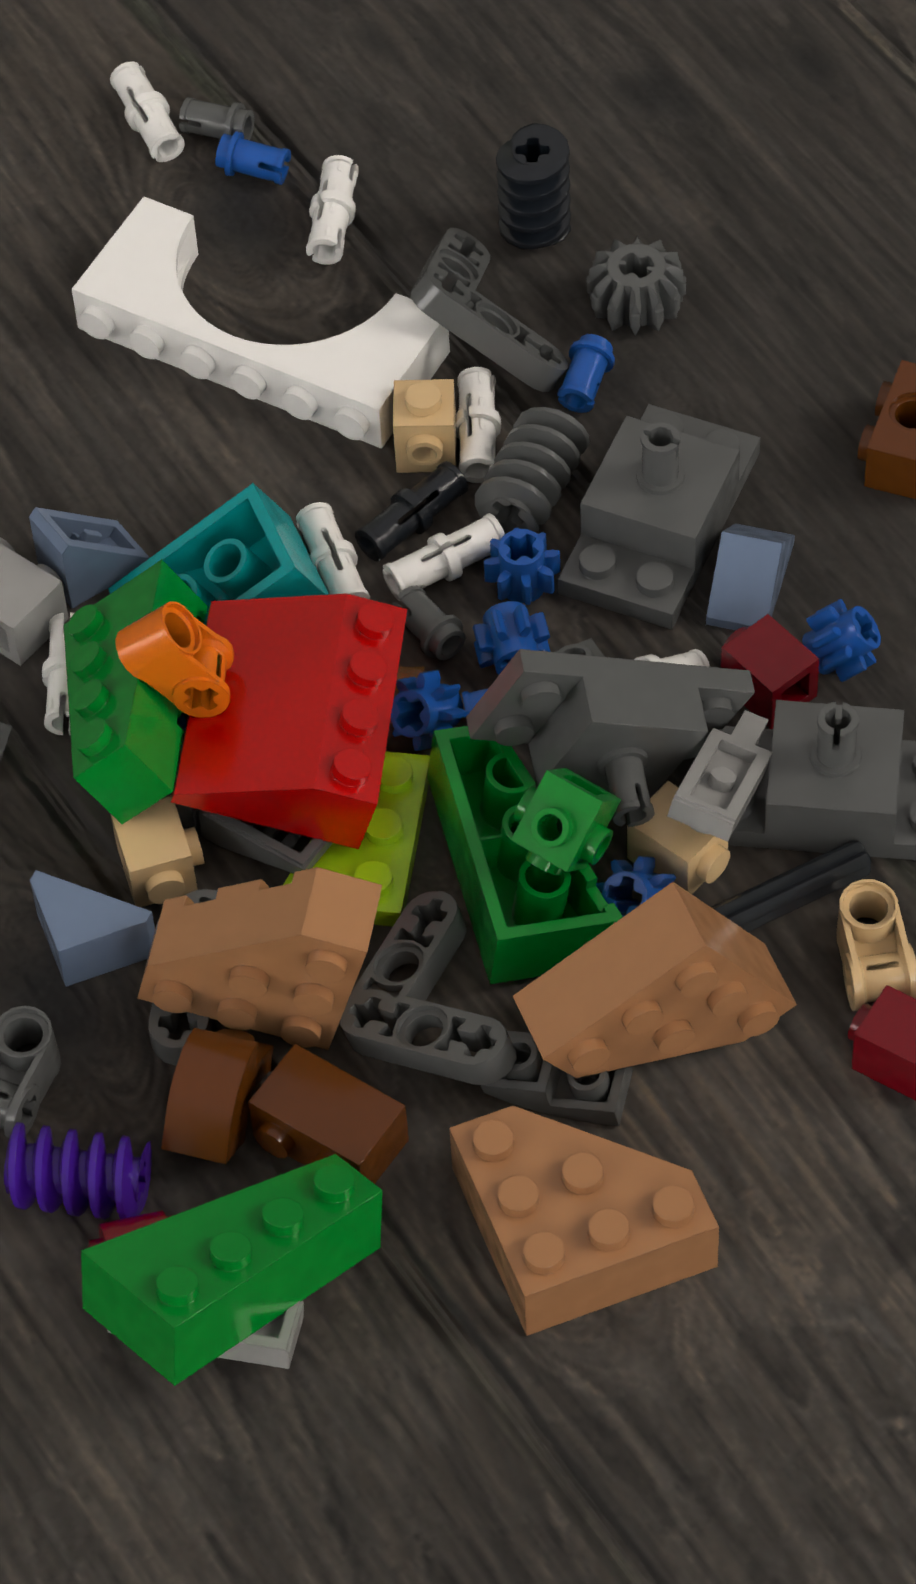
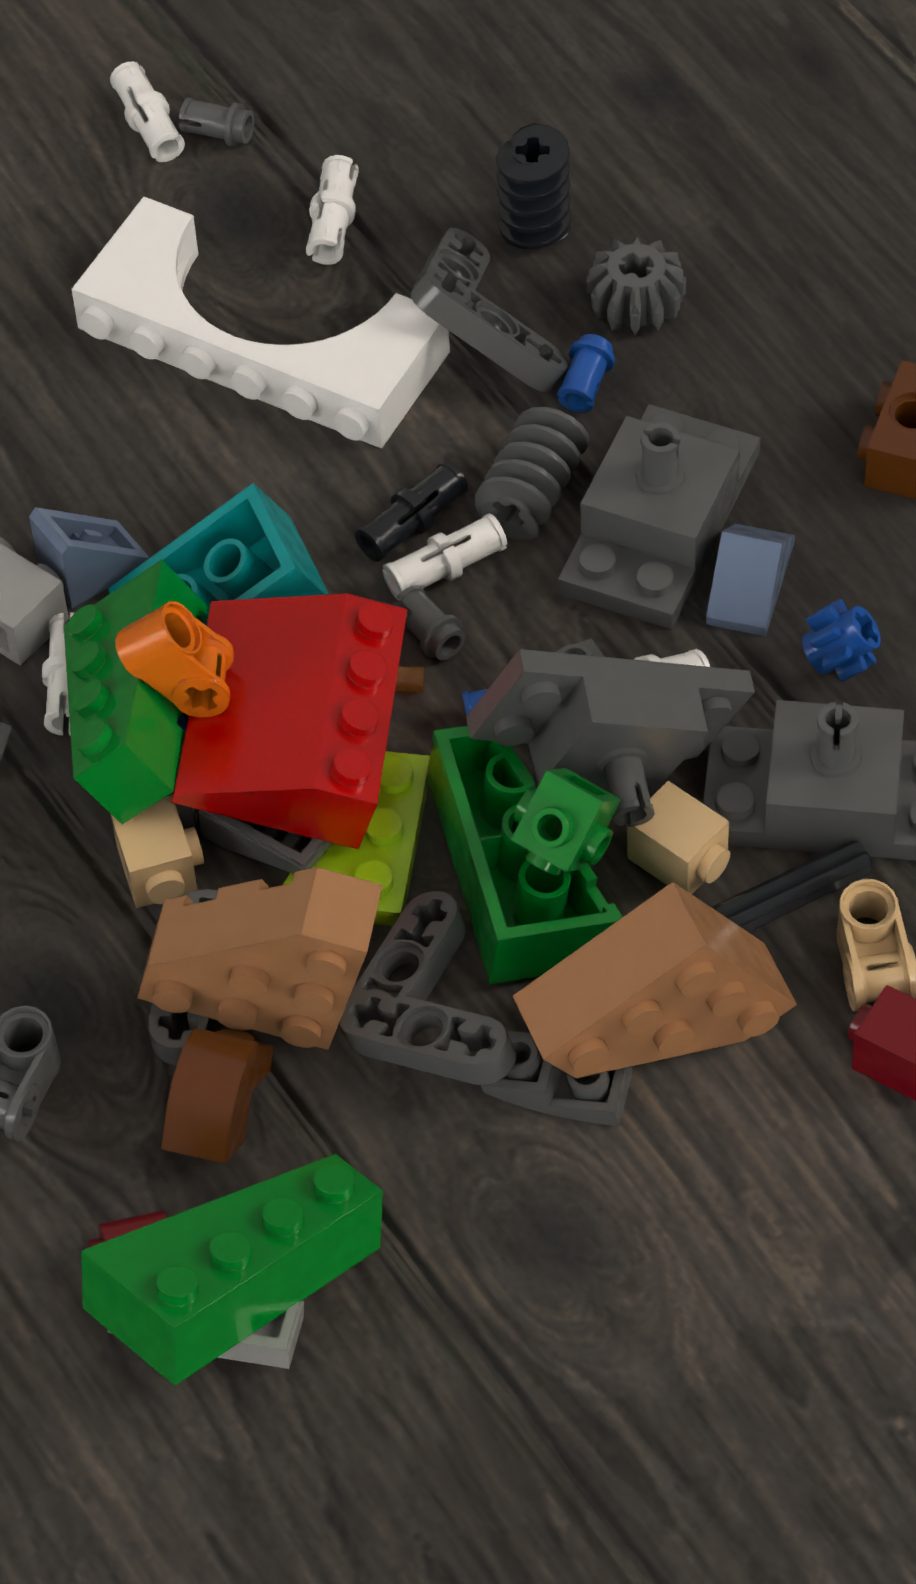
(76, 1175): dark purple piece -> none
(89, 929): sand blue slope -> none
(252, 158): blue pin -> none
(320, 1111): reddish brown brick -> none
(329, 552): white pin -> none
(424, 424): tan brick -> none
(425, 707): blue gear -> none
(477, 422): white pin -> none
(507, 630): blue gear -> none
(522, 566): blue gear -> none
(578, 1215): medium nougat brick -> none
(642, 878): blue gear -> none
(722, 779): light grey hinge -> none
(777, 664): dark red brick -> none

